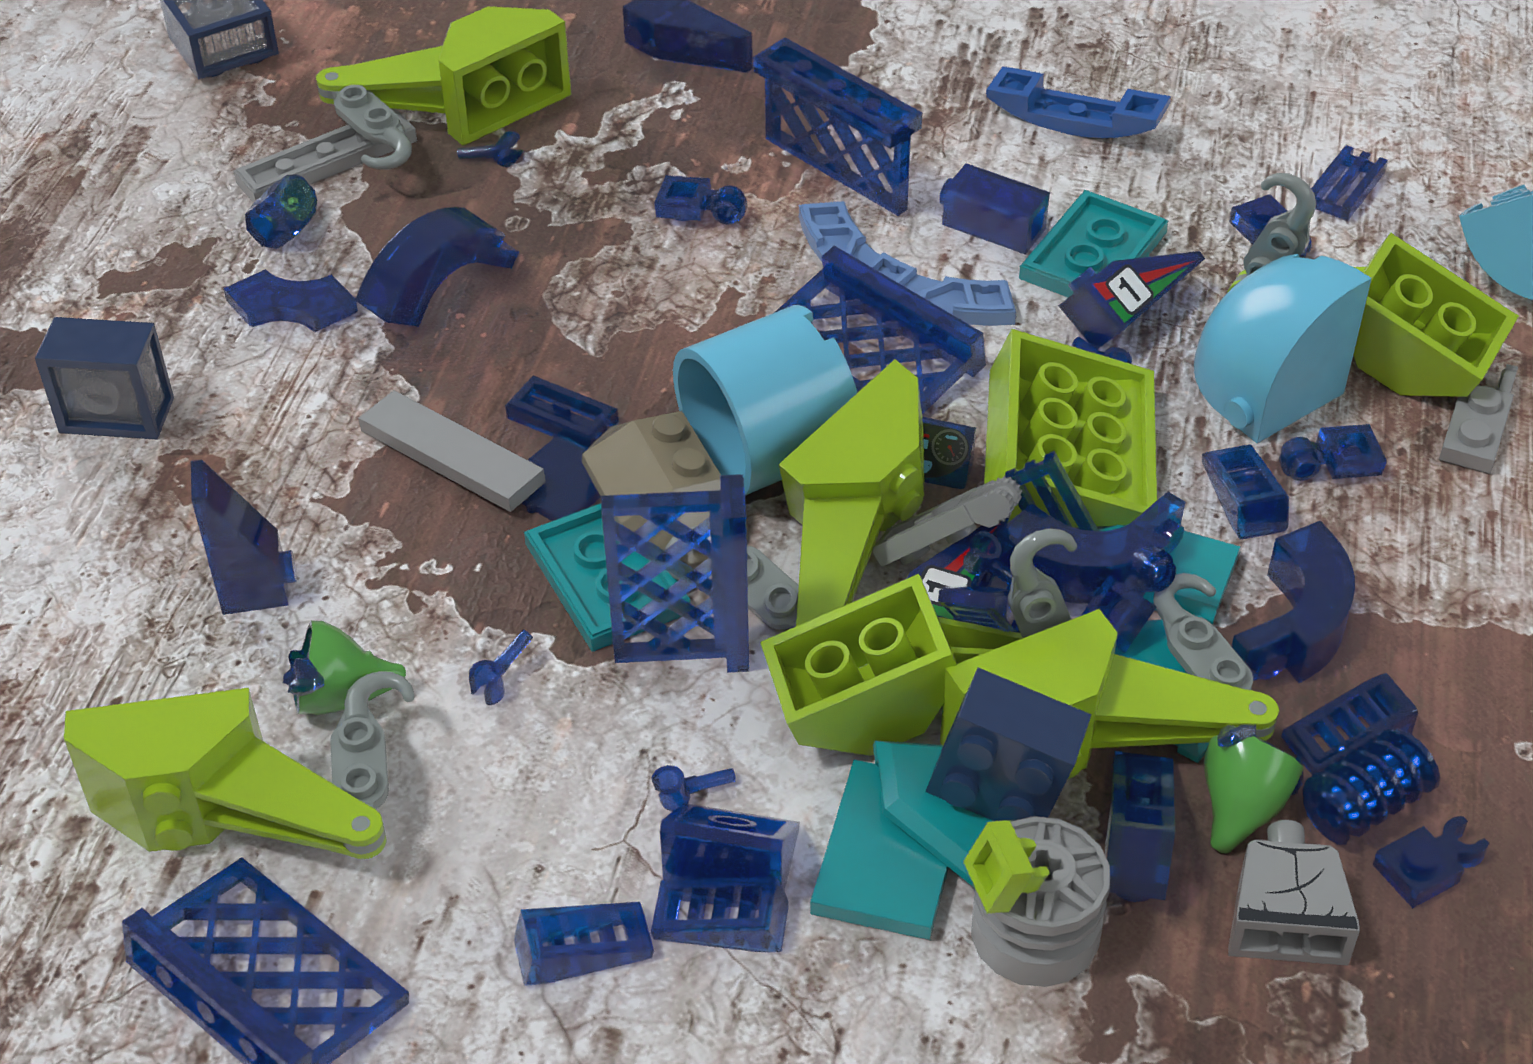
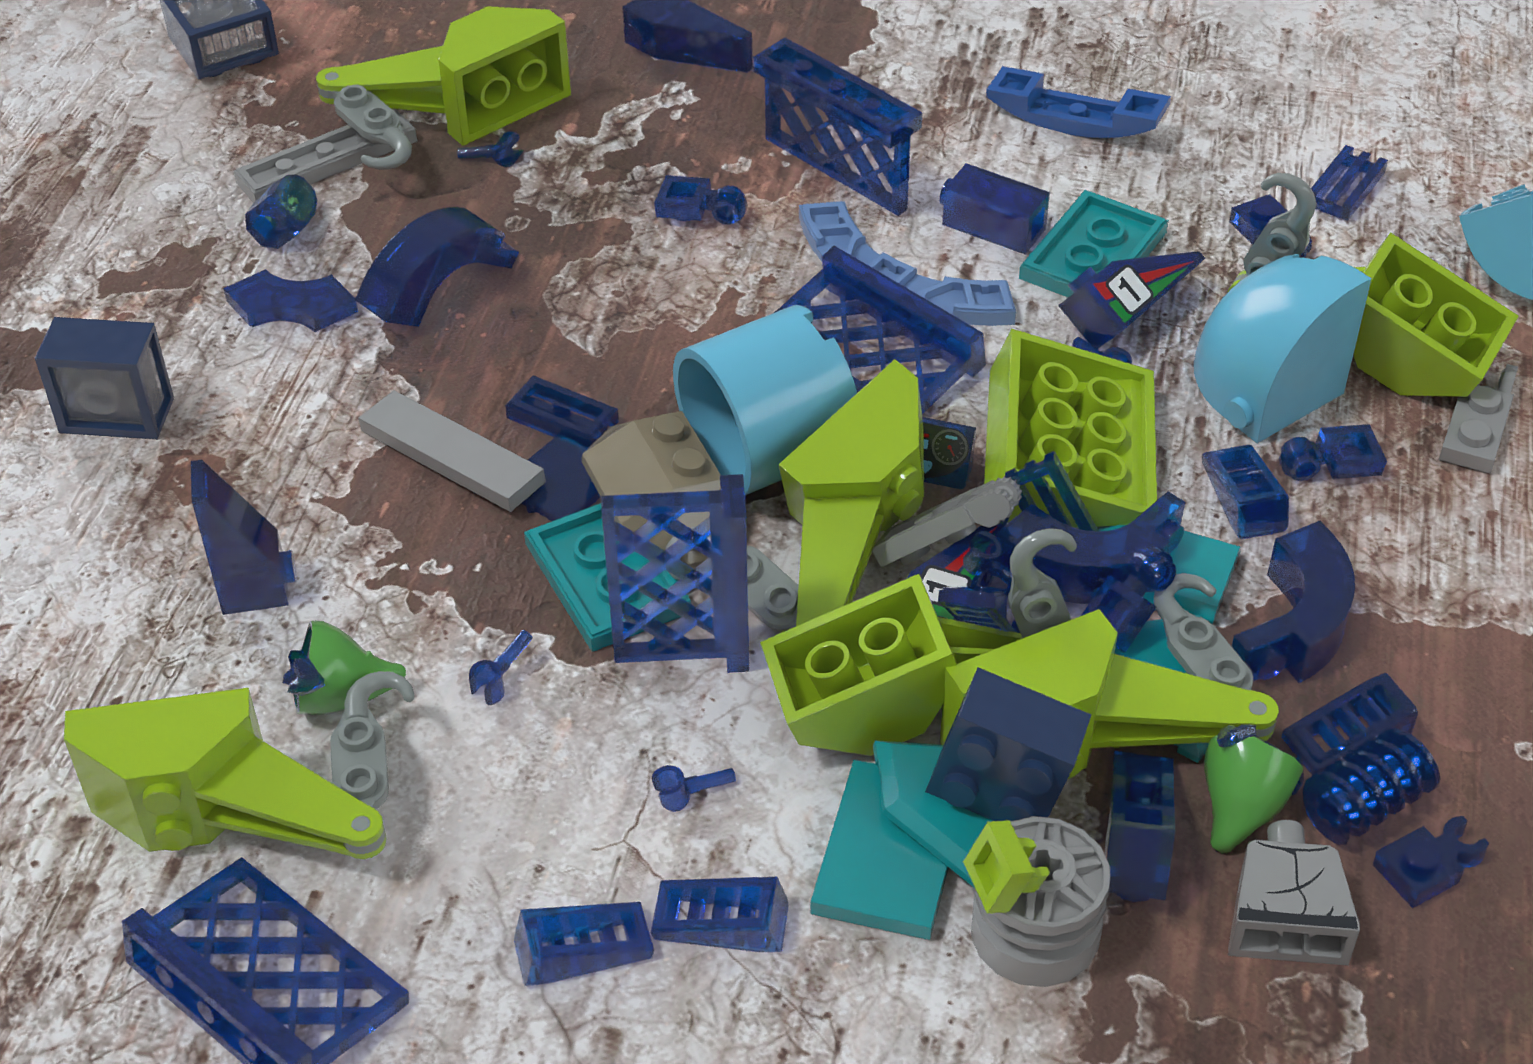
(725, 844): clear blue slope -> none

